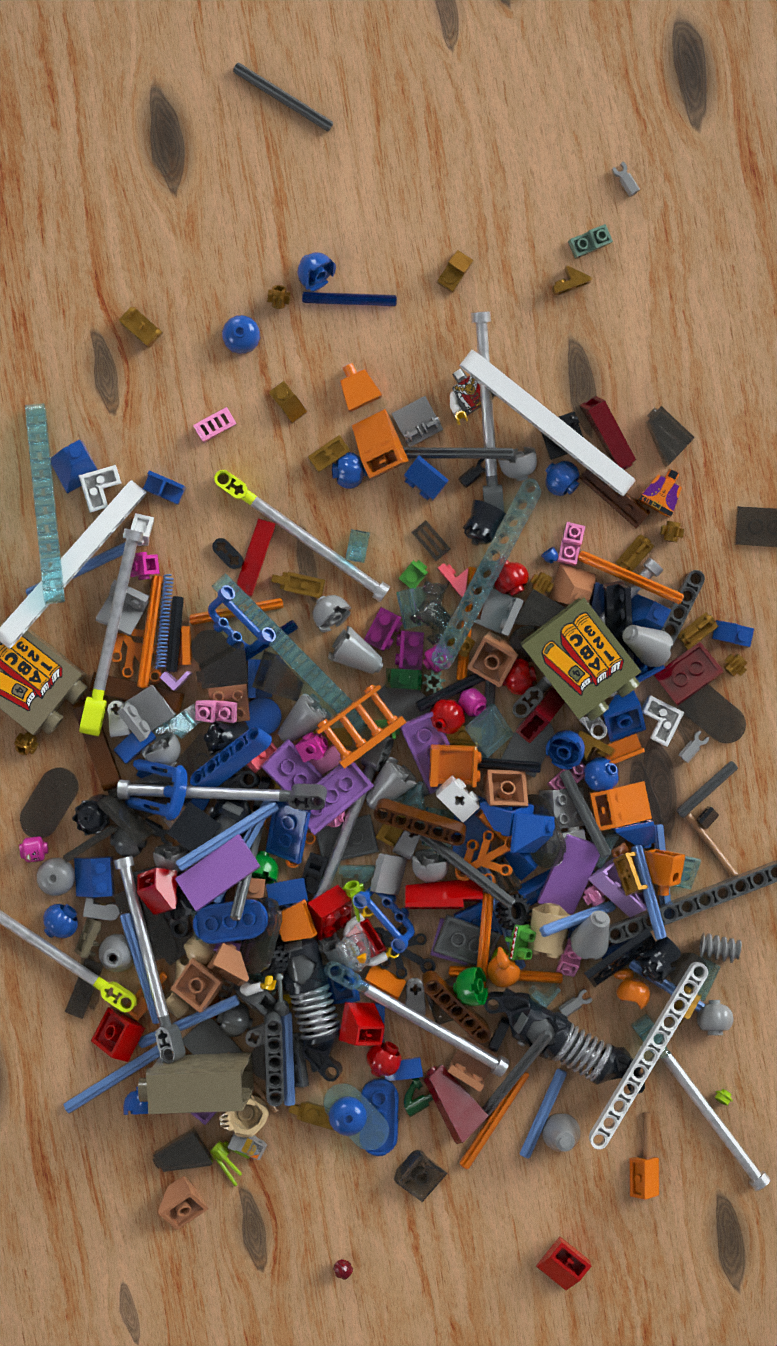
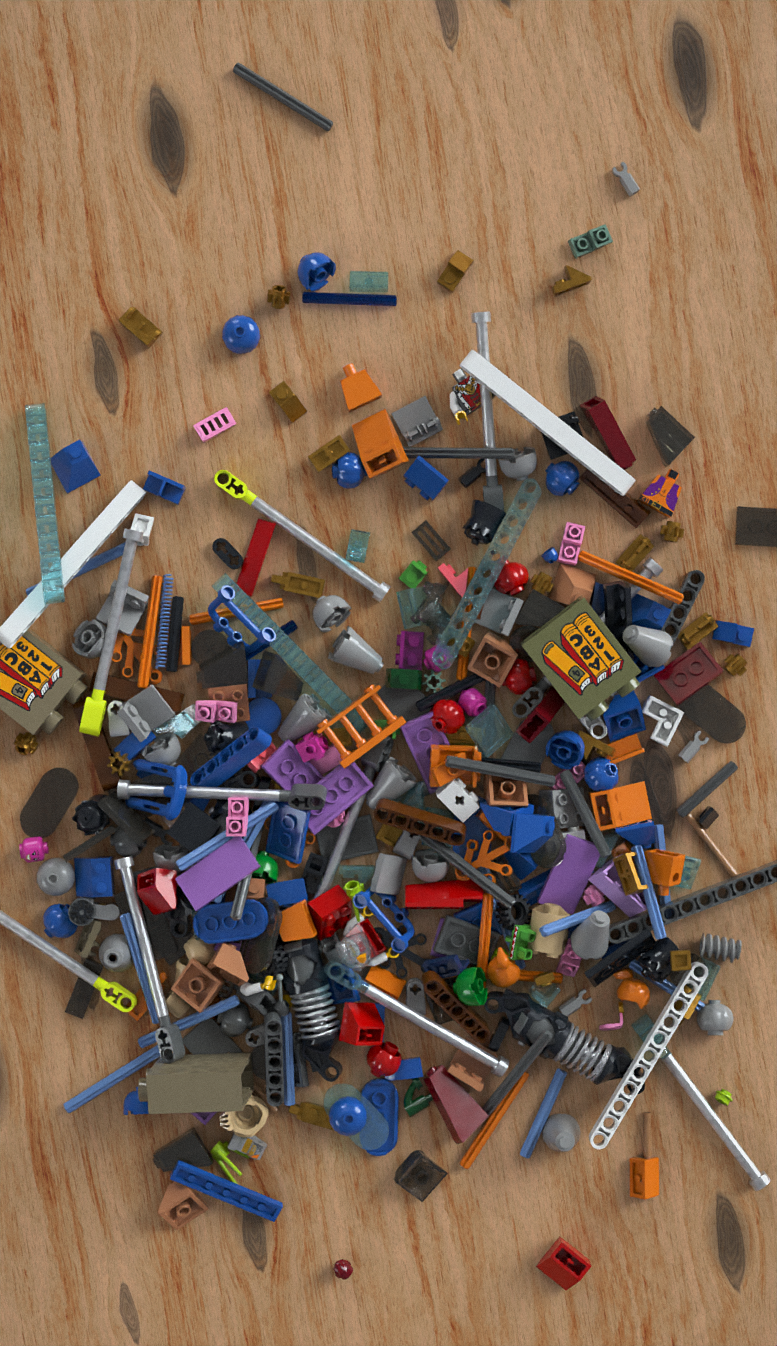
(82, 911): none -> dark grey wheel
(89, 639): none -> light grey cylinder
(95, 482): white brick -> none
(113, 764): none -> pearl gold gear
(117, 1035): red slope -> none
(144, 566): dark pink brick -> none
(172, 682): lavender panel -> none
(226, 1190): none -> blue plate
(237, 817): none -> bright pink slope
(368, 281): none -> clear light blue panel
(382, 629): magenta bracket -> none
(446, 774): none -> orange plate
(446, 966): none -> dark blue panel
(500, 771): none -> dark grey axle
(544, 979): none -> pearl gold plate
(606, 1027): none -> bright pink piece
(680, 960): none -> pearl gold plate

